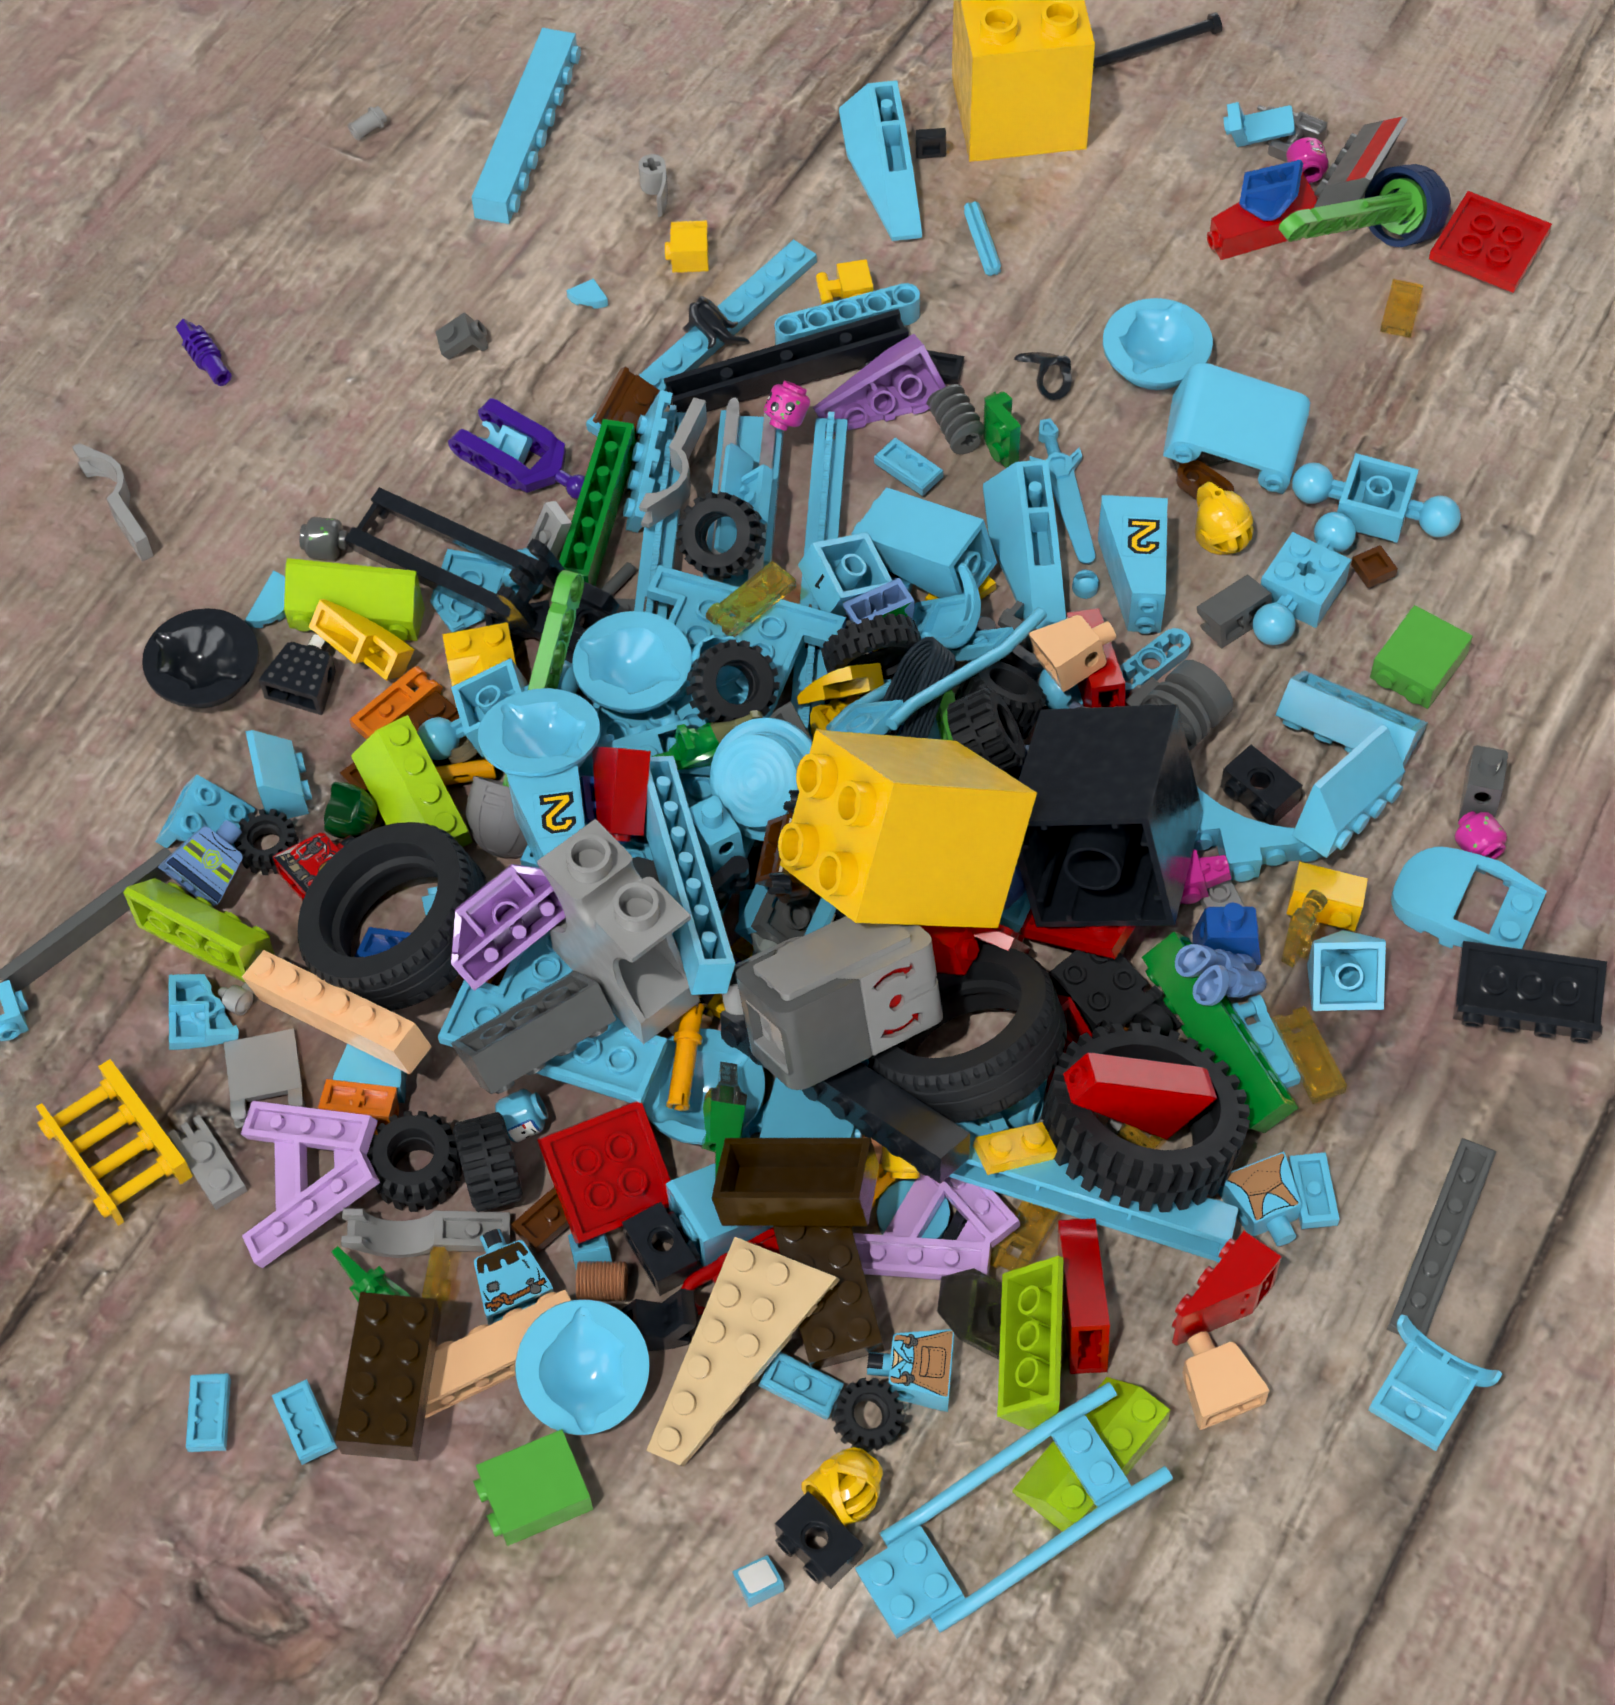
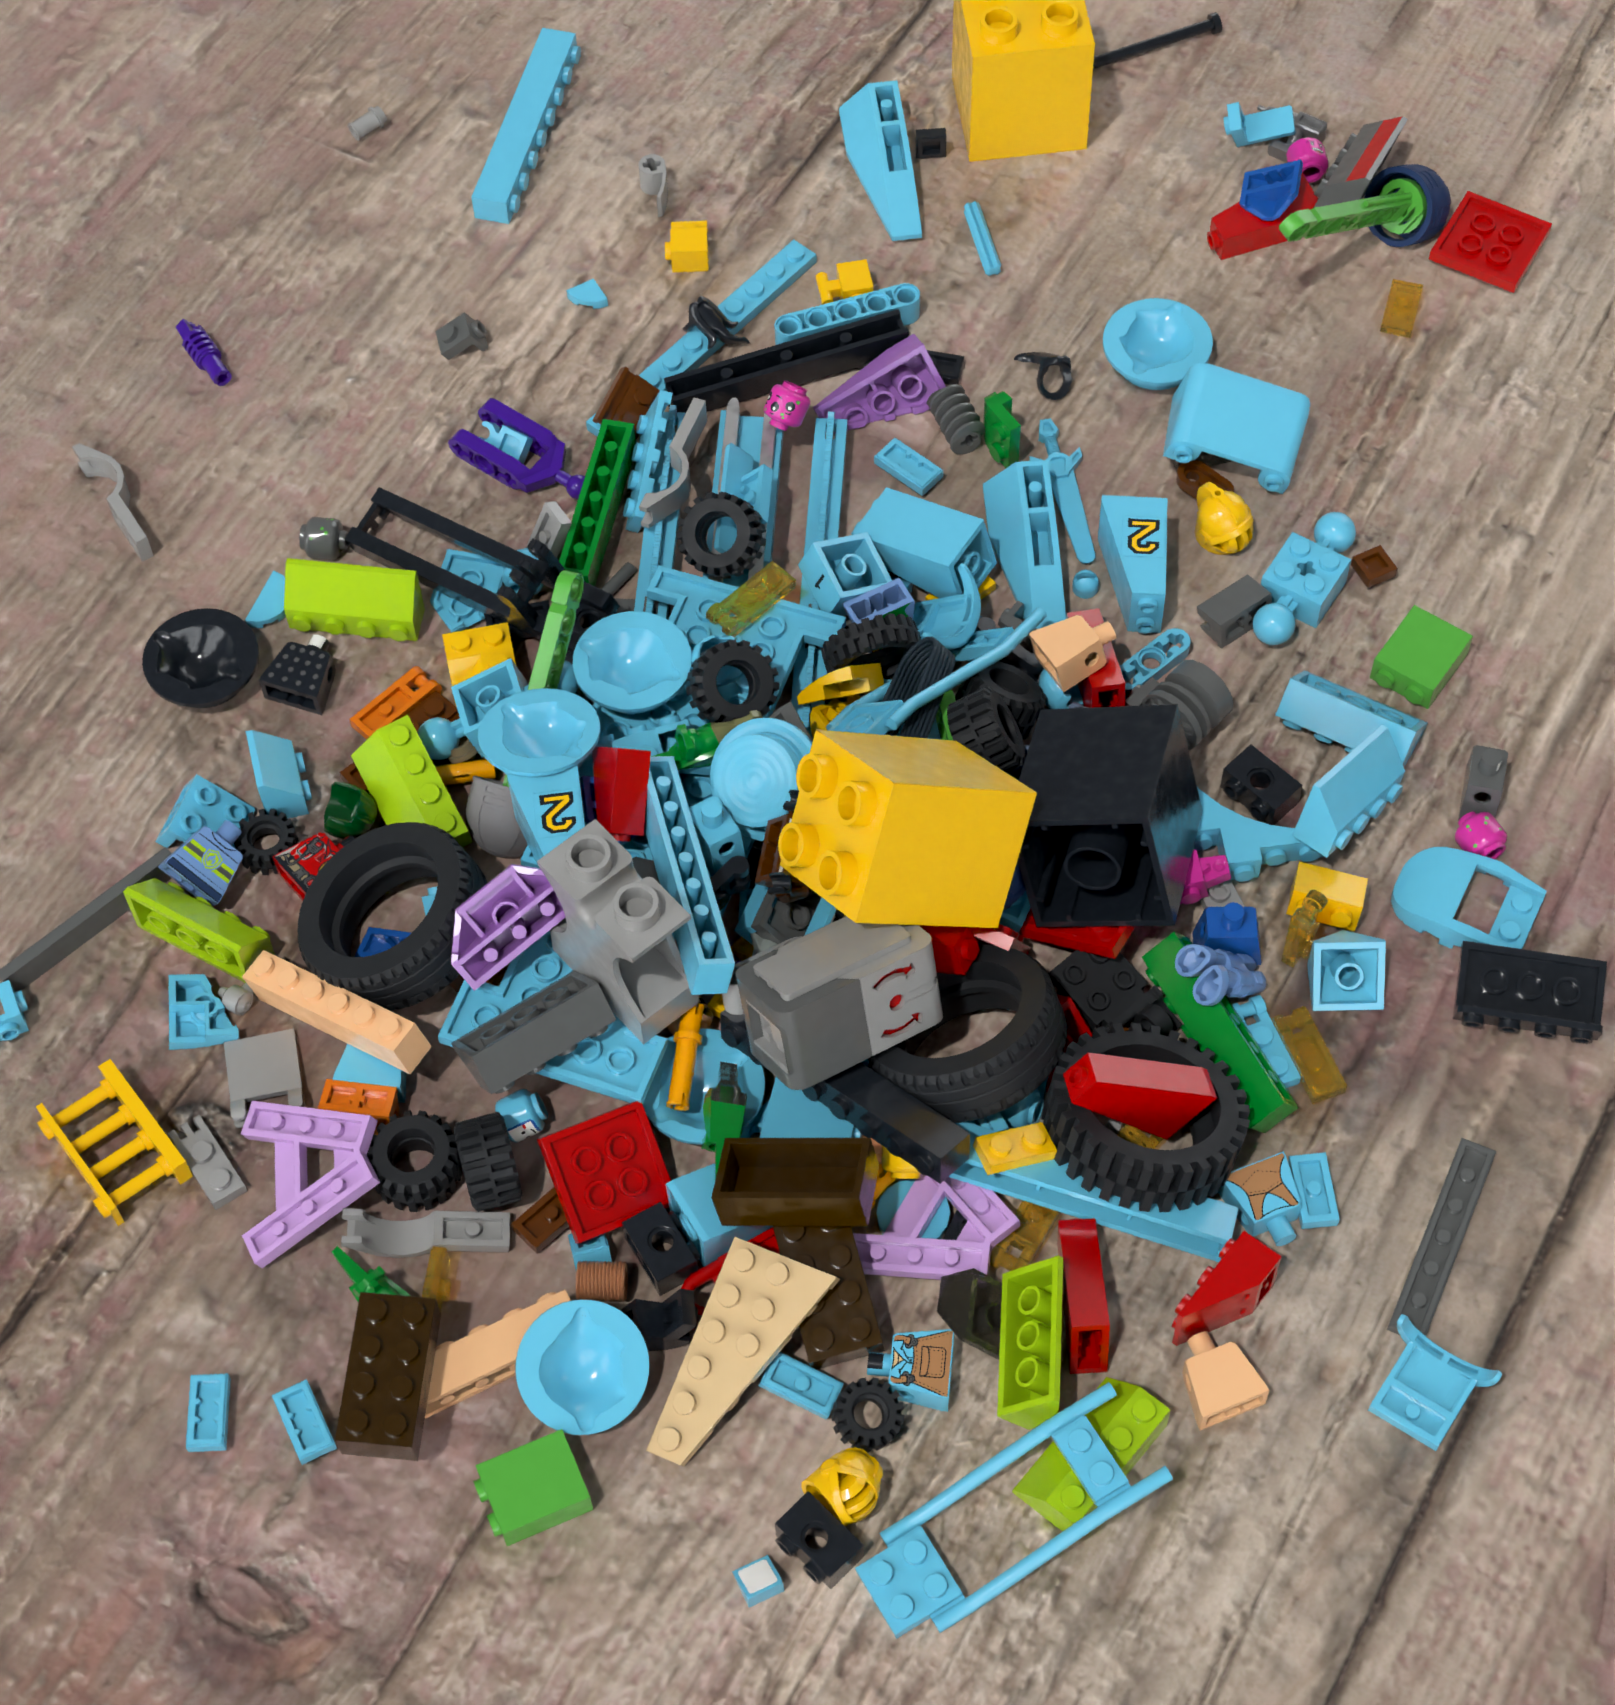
(361, 639): yellow slope -> none
(508, 1276): torso -> none
(1377, 497): medium azure brick -> none

